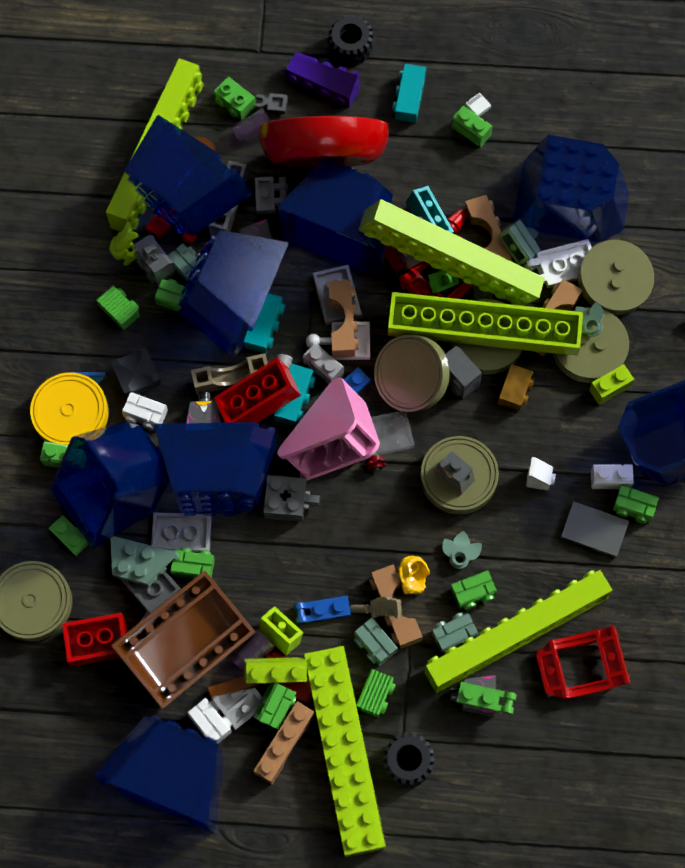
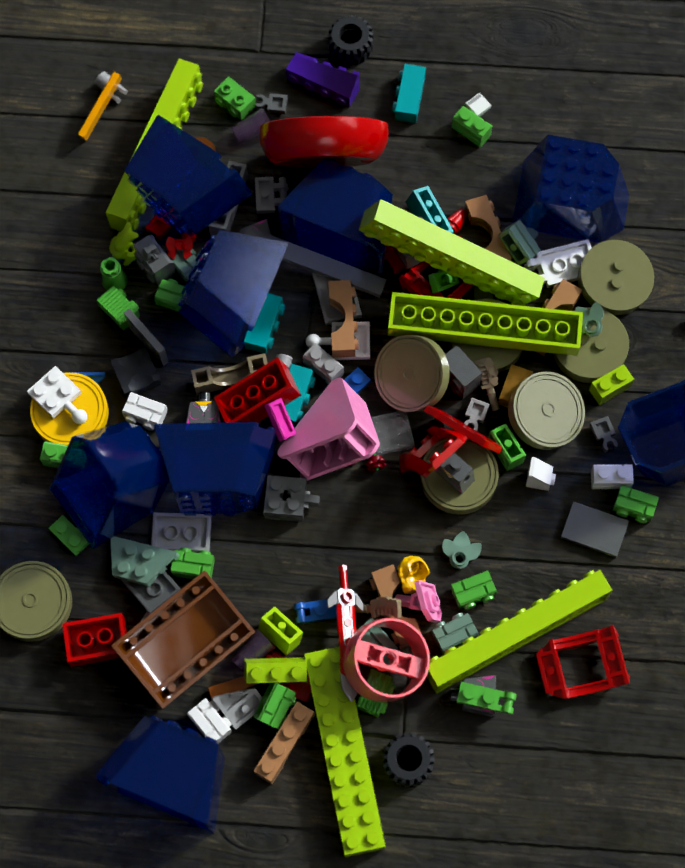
(57, 392): none -> white plate
(100, 106): none -> light orange tile
(101, 82): none -> light grey hinge
(113, 274): none -> bright green plant
(146, 337): none -> dark grey tile
(174, 244): none -> red piece
(280, 419): none -> dark pink tile
(327, 266): none -> dark grey tile
(345, 604): none -> sword
(366, 653): none -> coral cylinder
(413, 461): none -> red wedge
(424, 600): none -> bright pink piece
(463, 429): none -> red tile
(476, 412): none -> light grey plate
(489, 379): none -> dark tan piece
(511, 453): none -> bright green brick
(546, 410): none -> brick
(604, 431): none -> dark grey plate

